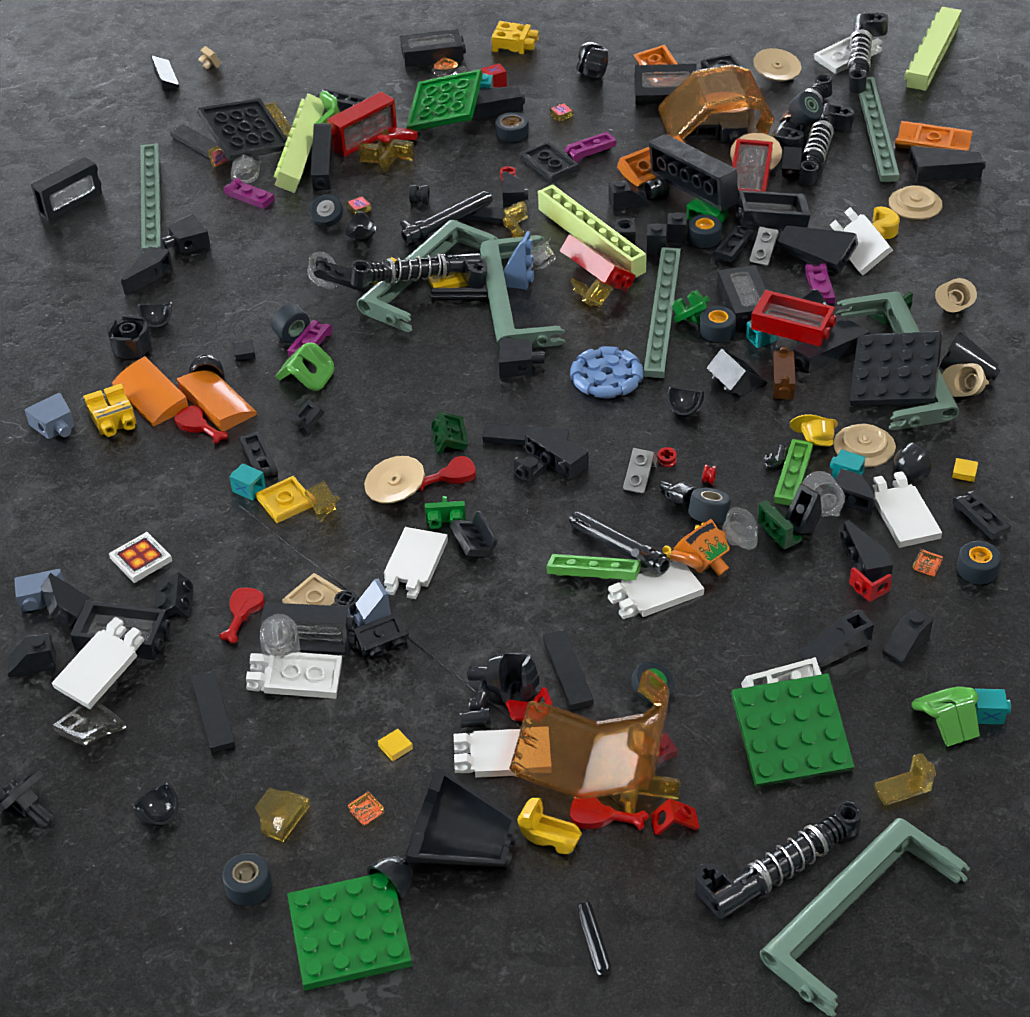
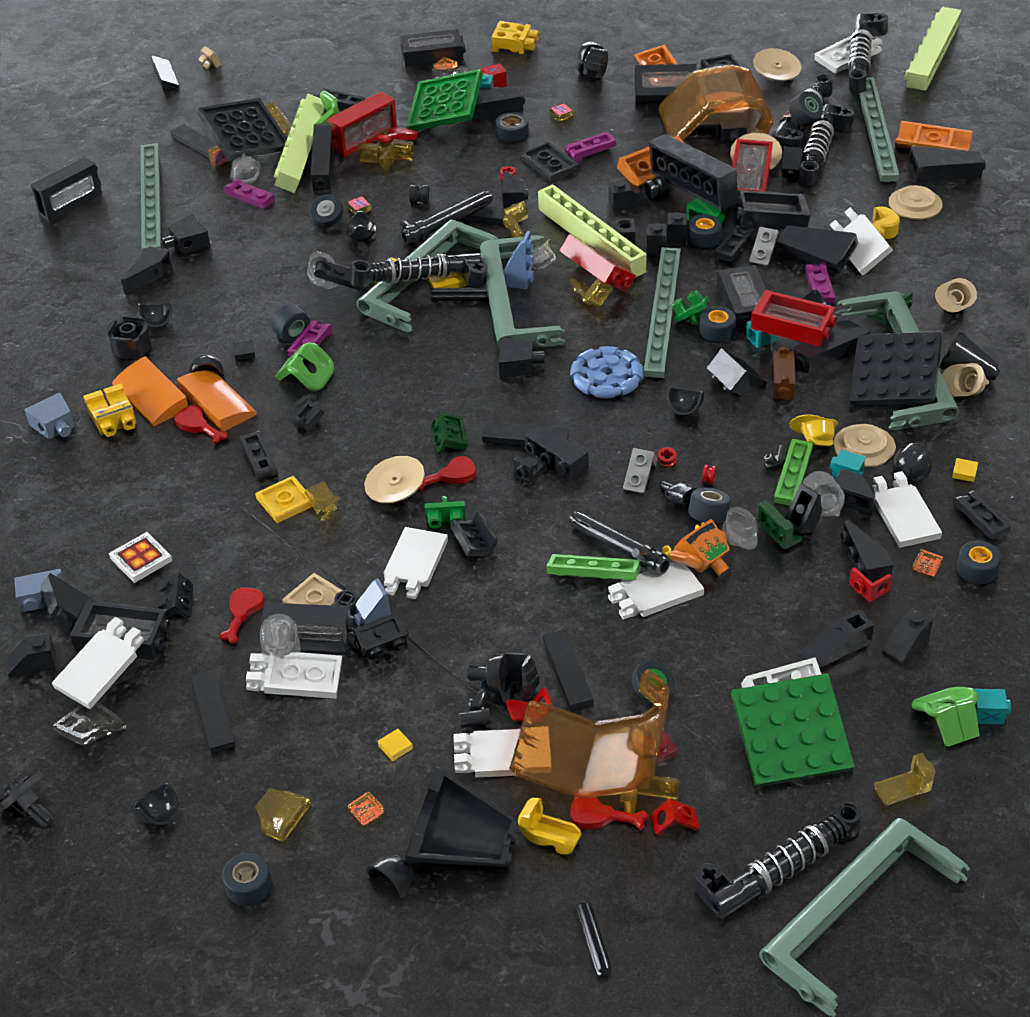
(247, 481): teal brick -> none
(348, 930): green plate -> none

